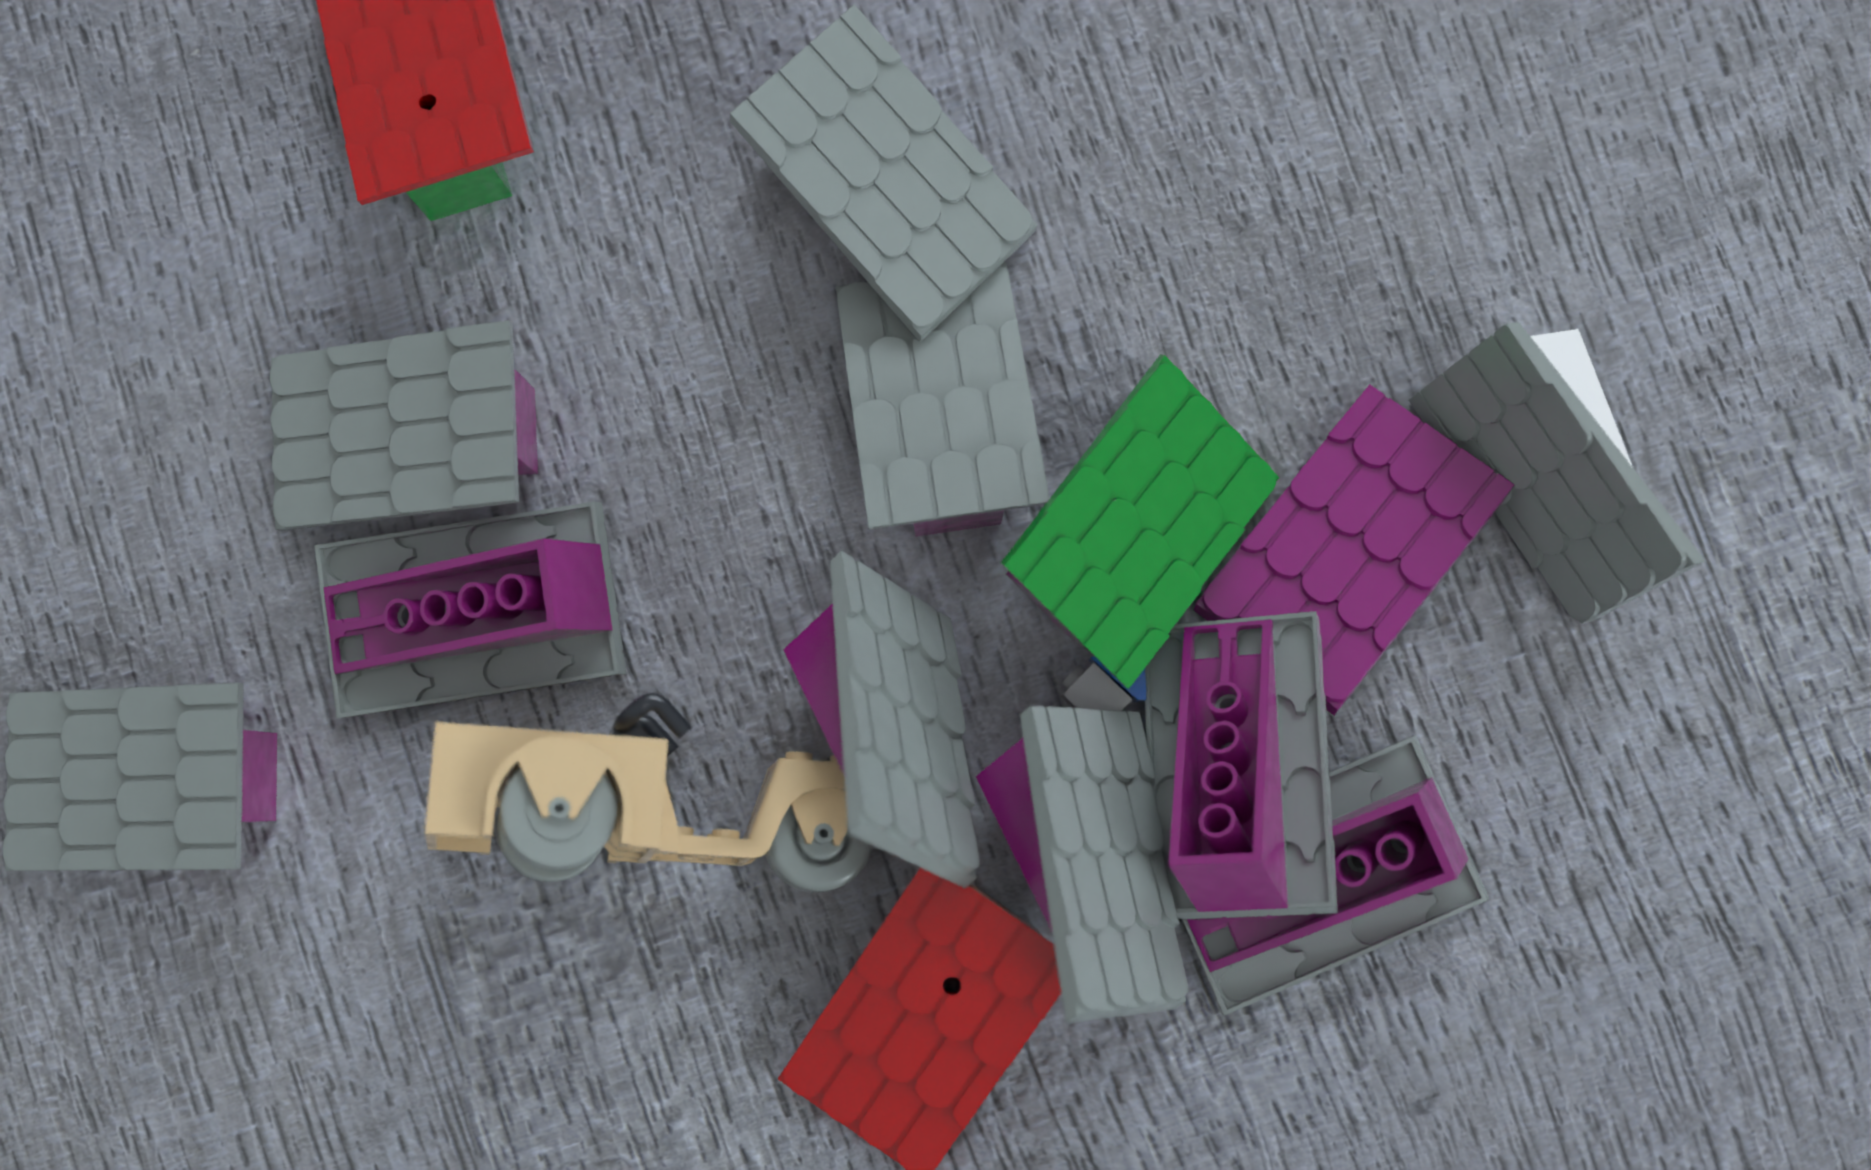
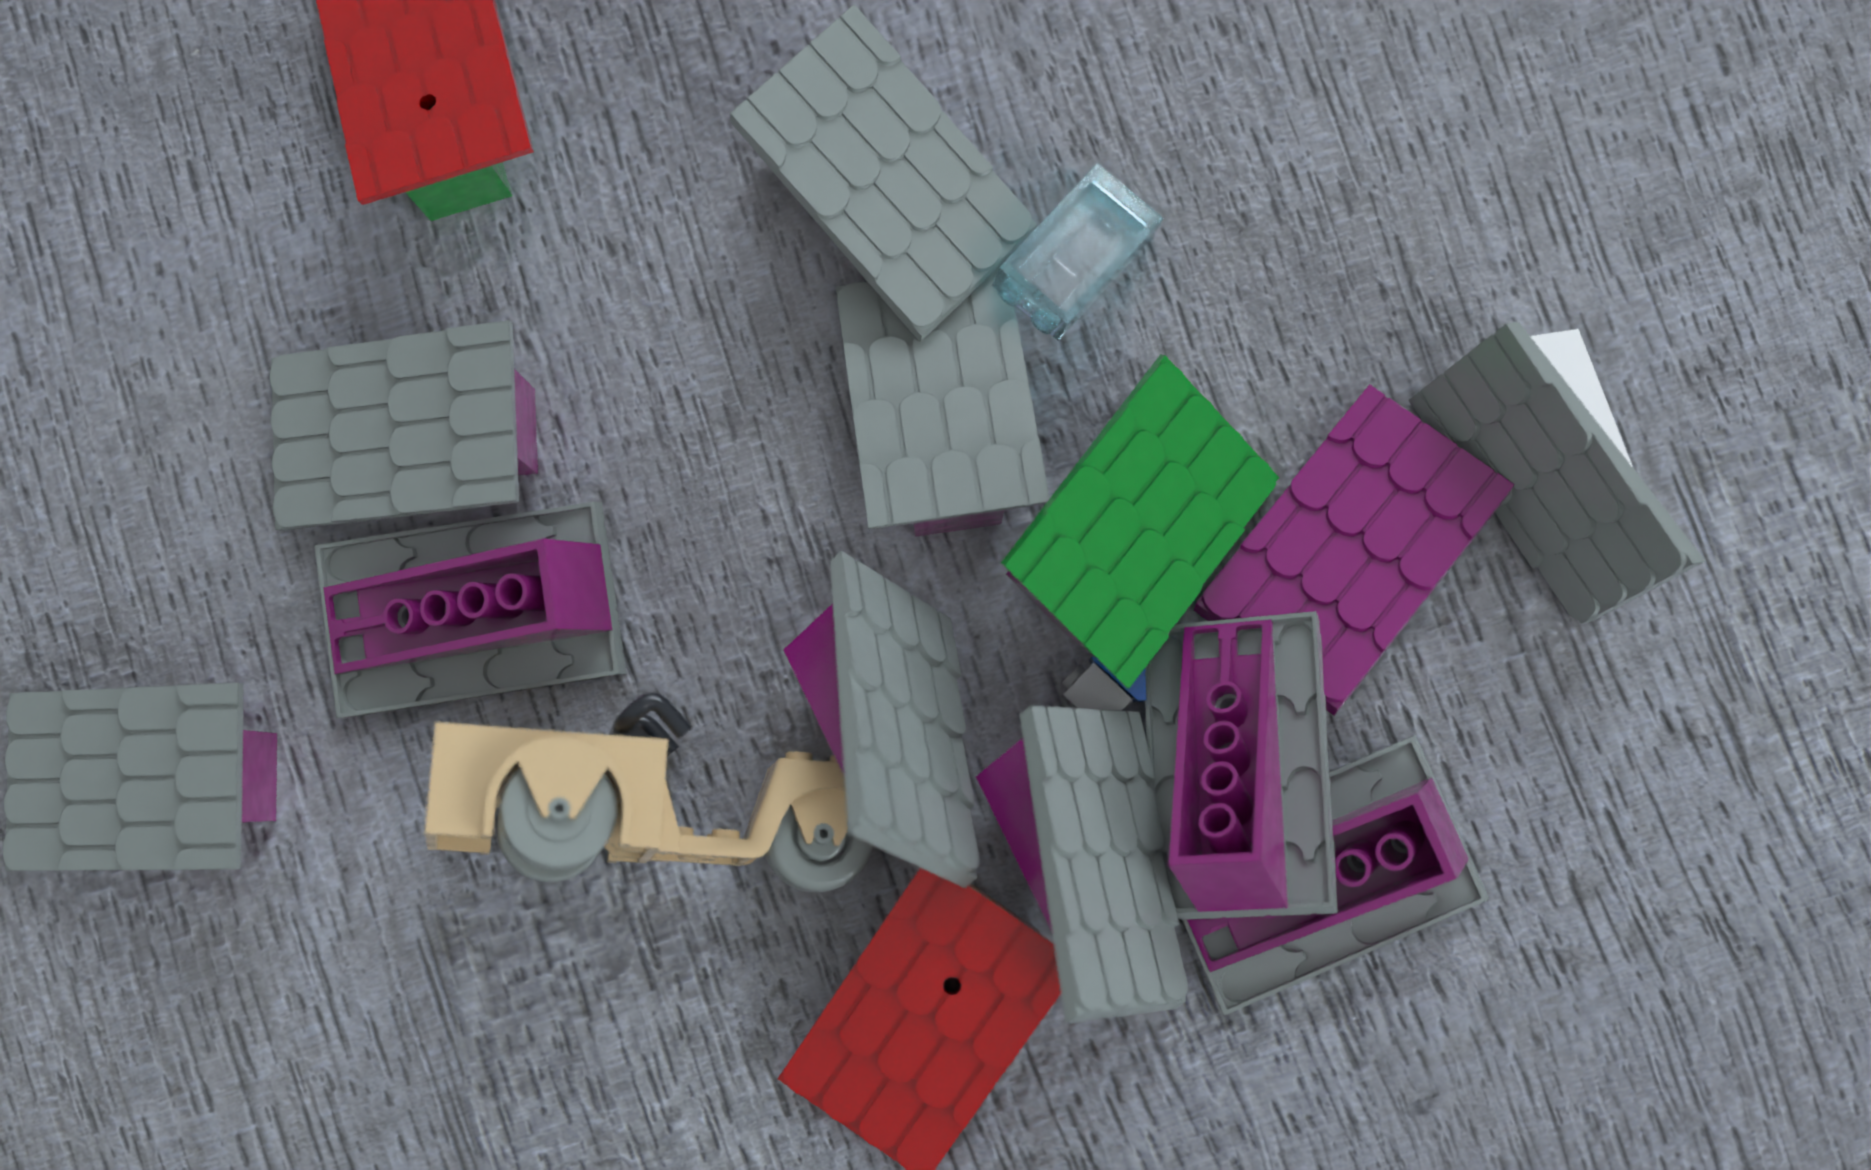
(1076, 252): none -> piece

